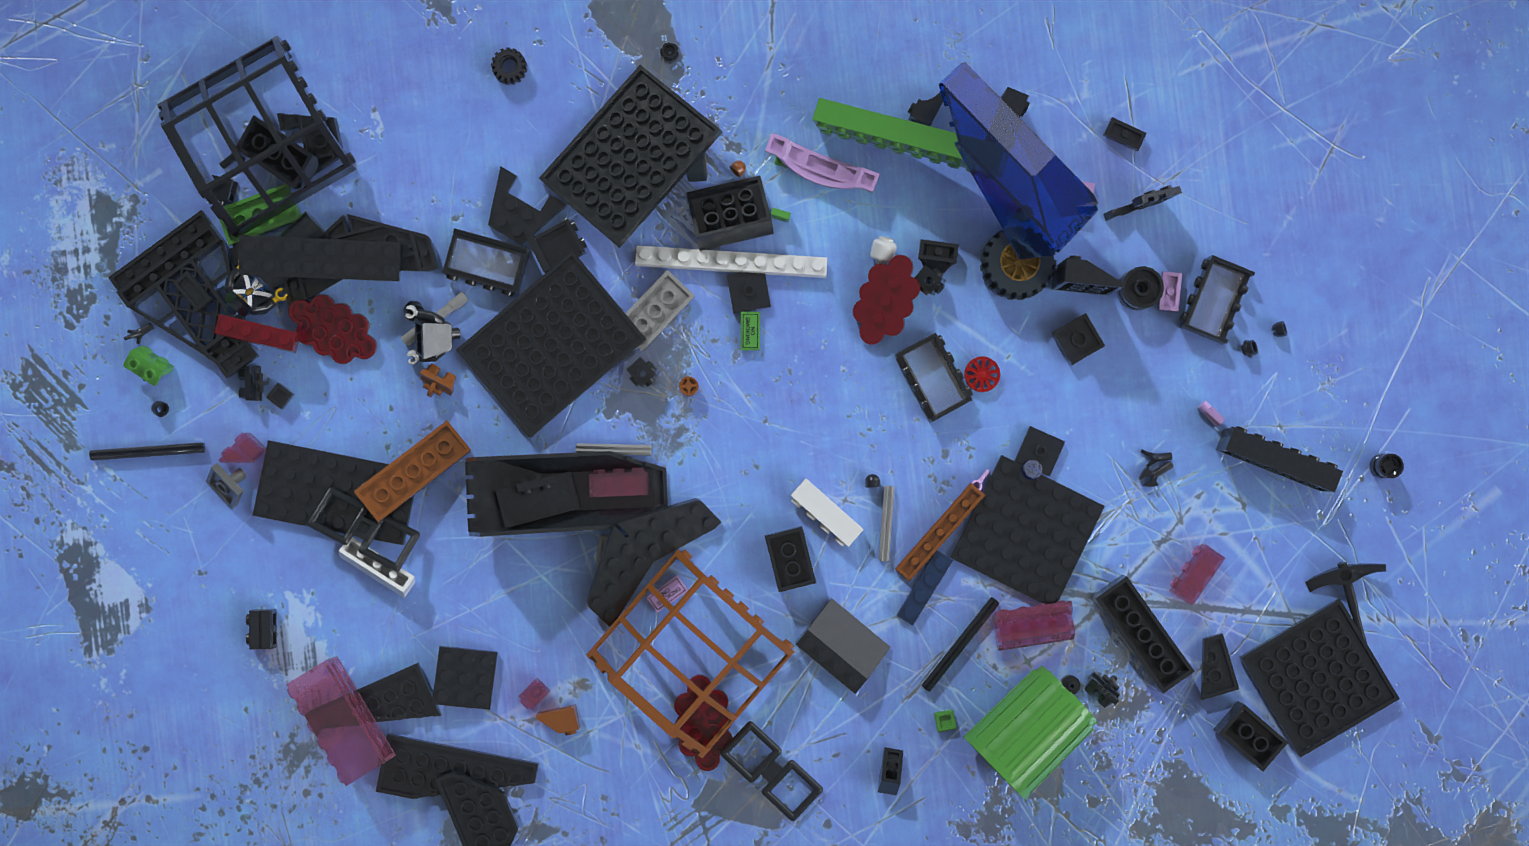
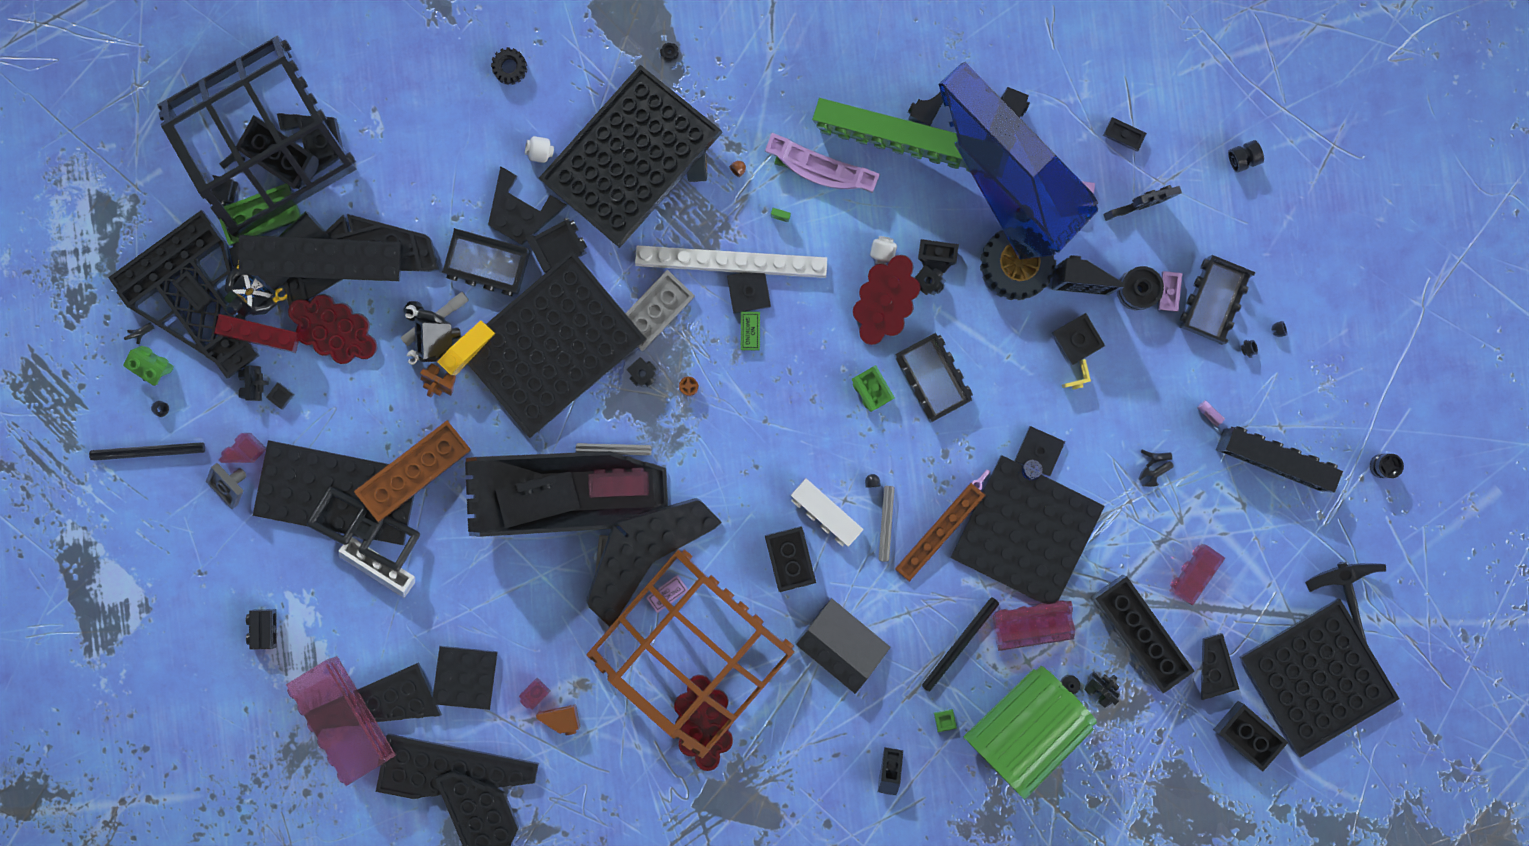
(466, 348): none -> yellow slope
(539, 149): none -> white head
(730, 213): black slope -> none
(771, 771): black bar -> none
(872, 388): none -> bright green bracket
(924, 587): dark blue plate -> none
(982, 374): red wheel -> none
(1079, 384): none -> light yellow bracket
(1242, 157): none -> black wheel

